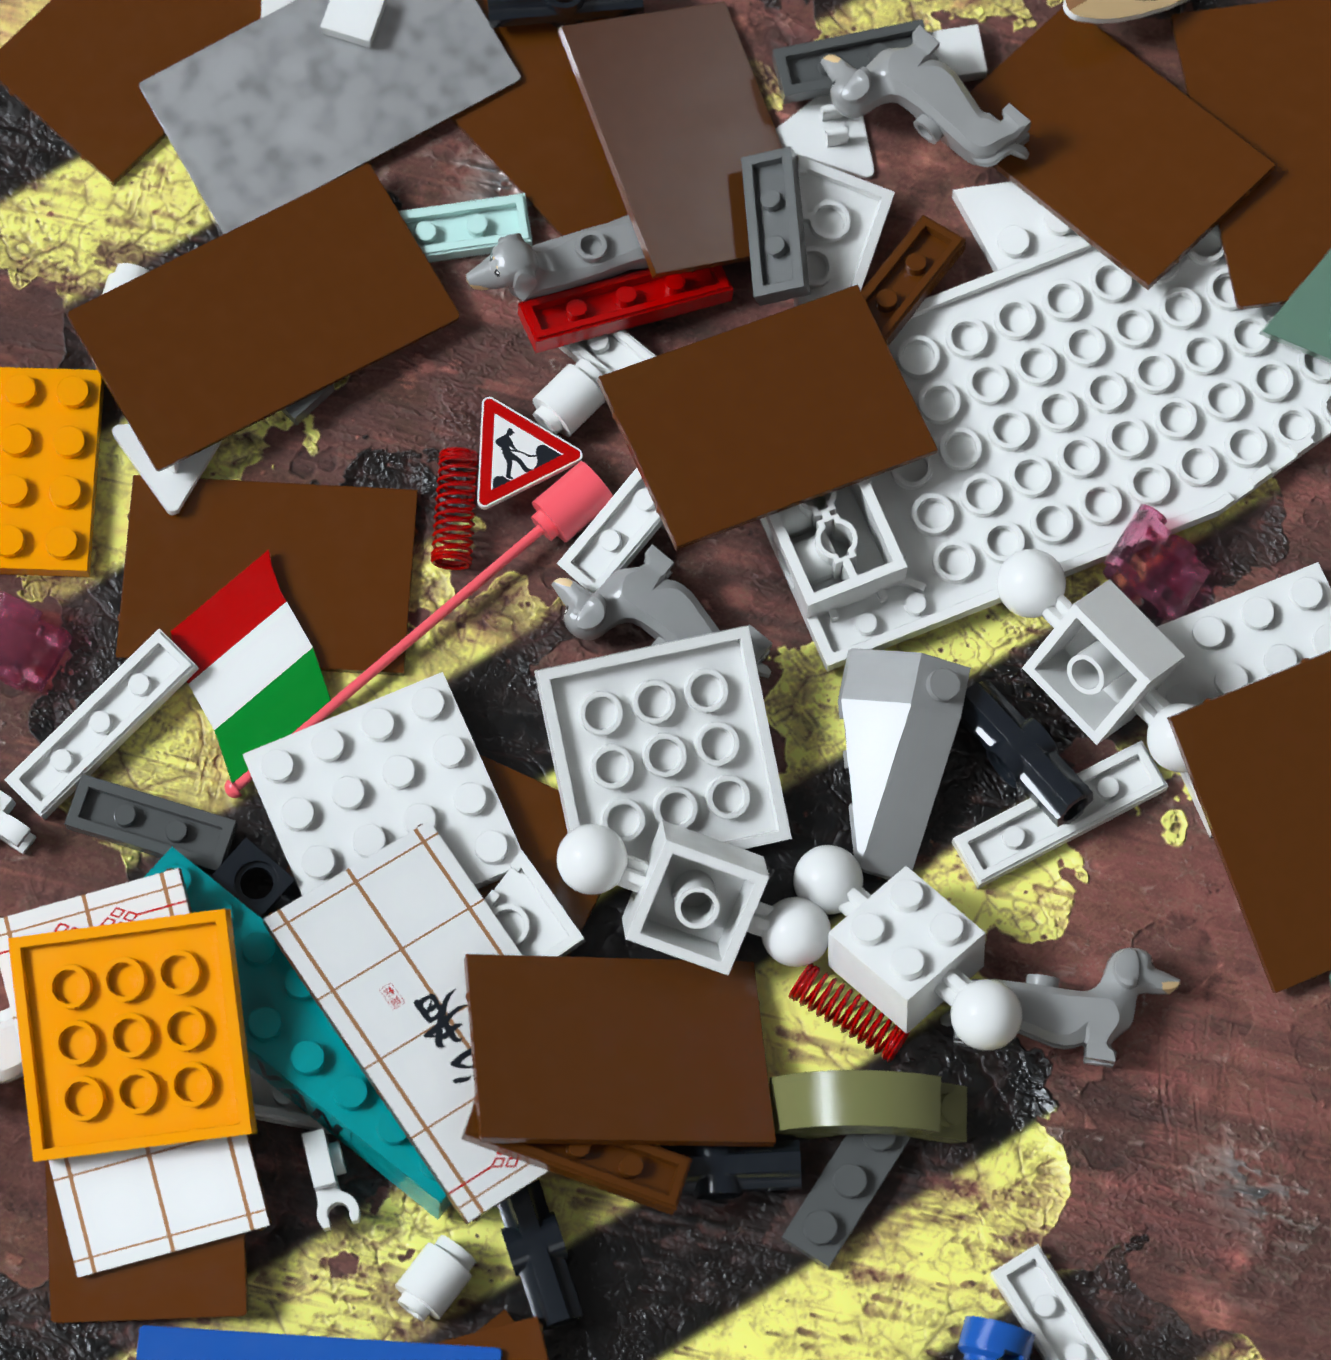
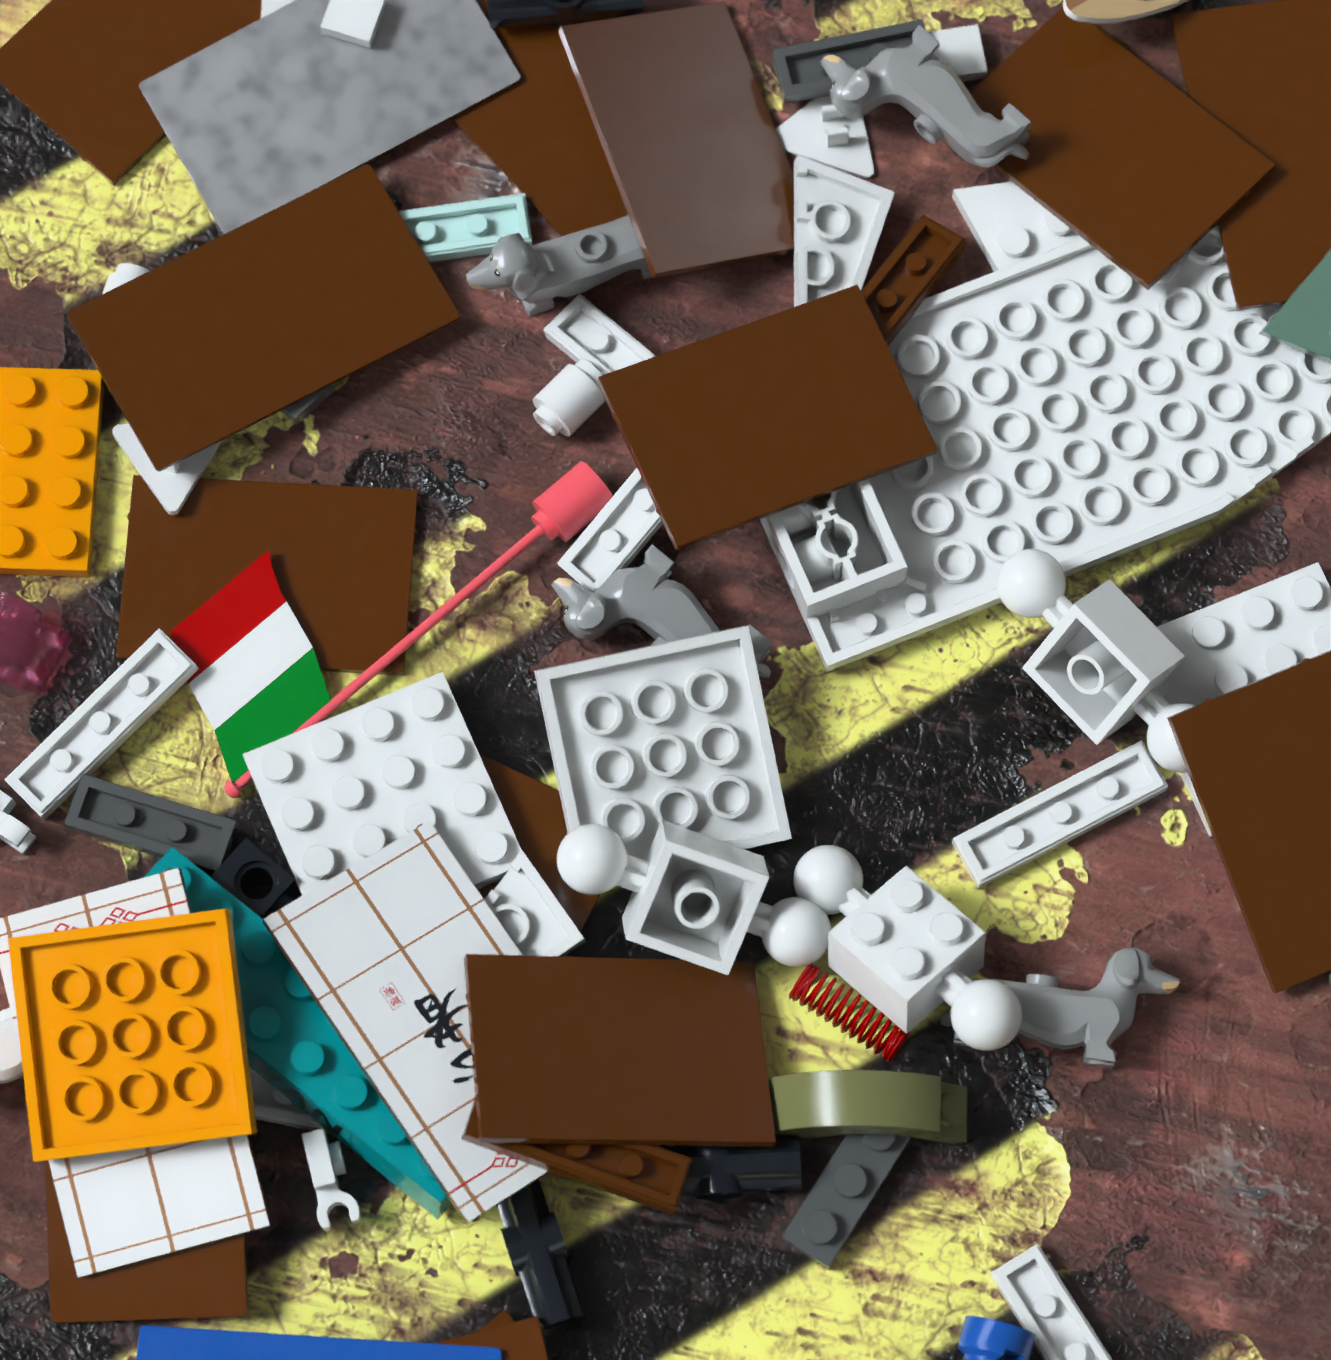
(435, 1279): white brick -> none
(458, 458): red piece -> none
(516, 454): piece -> none
(619, 305): red tile -> none
(775, 226): dark grey plate -> none
(898, 738): light grey wedge -> none
(1024, 754): black piece -> none
(1158, 570): clear pink cylinder -> none

